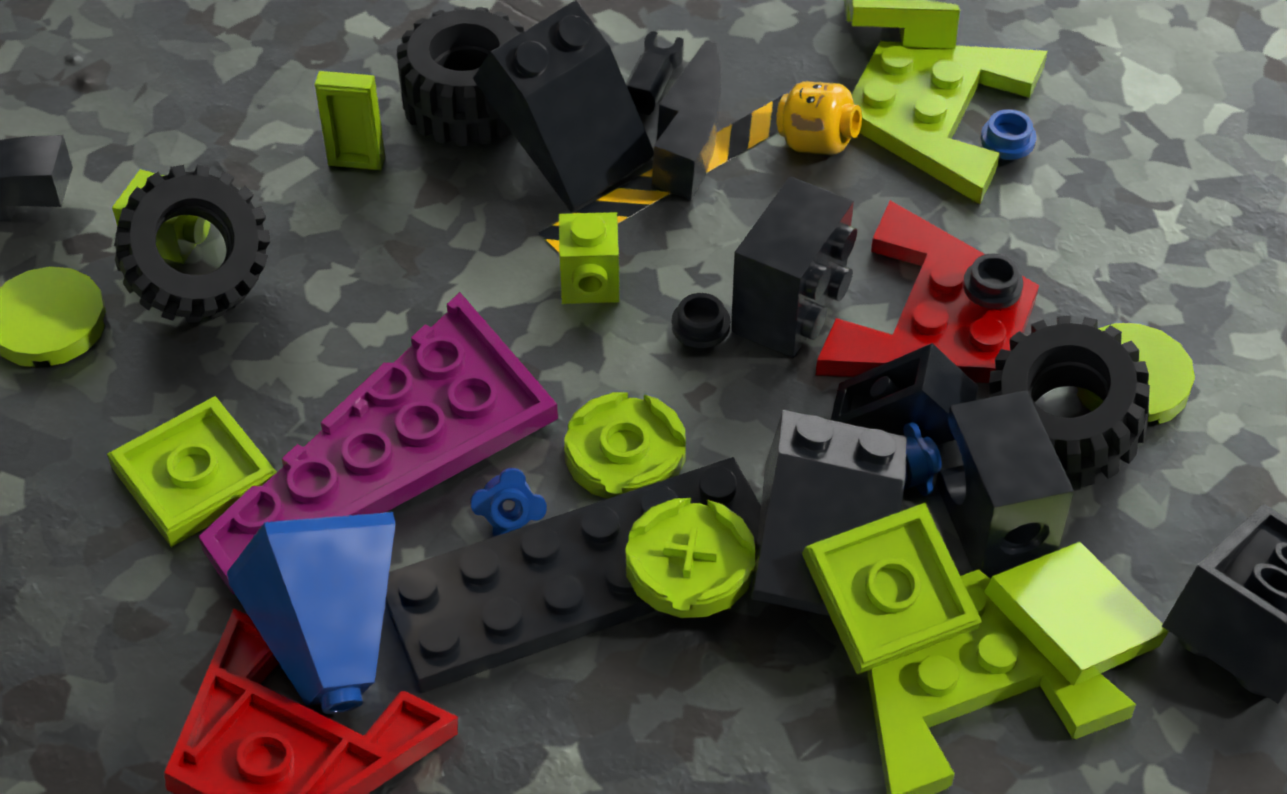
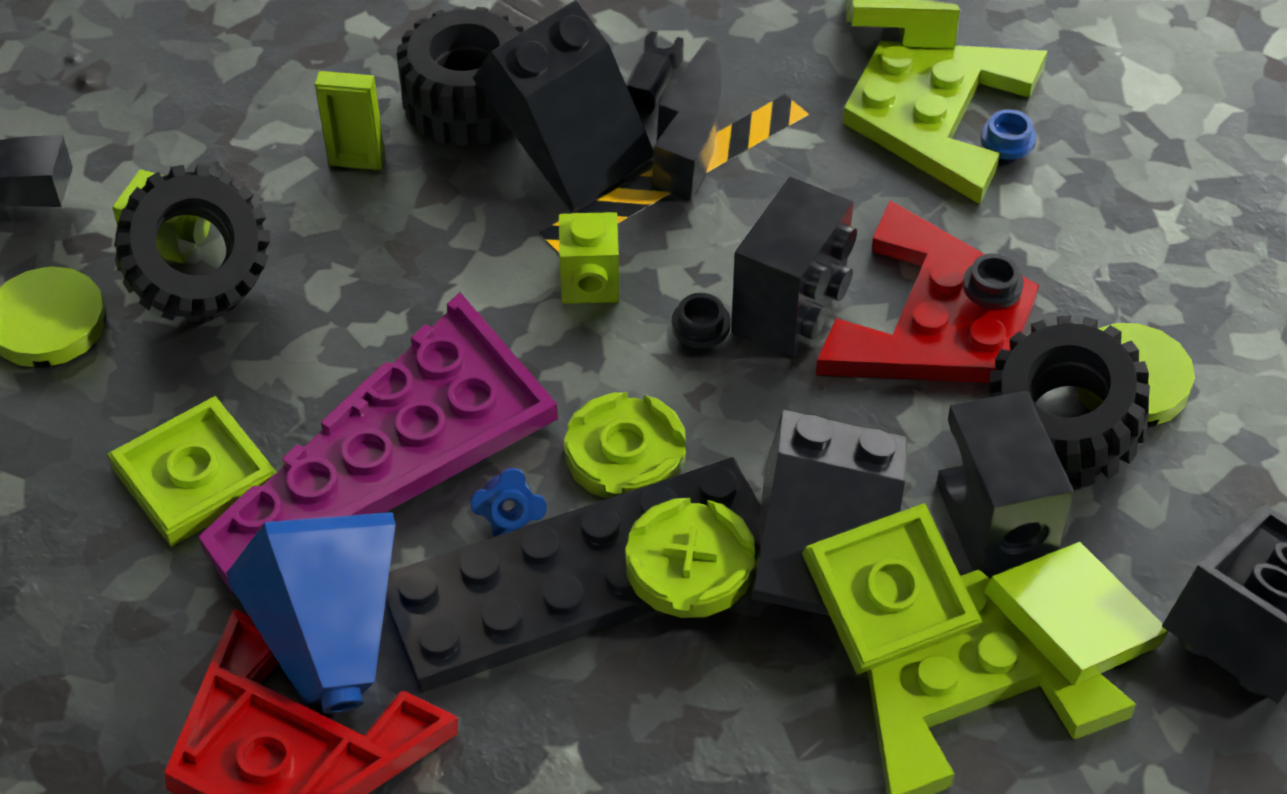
(818, 118): yellow head -> none
(905, 391): black slope -> none
(922, 460): blue plate -> none

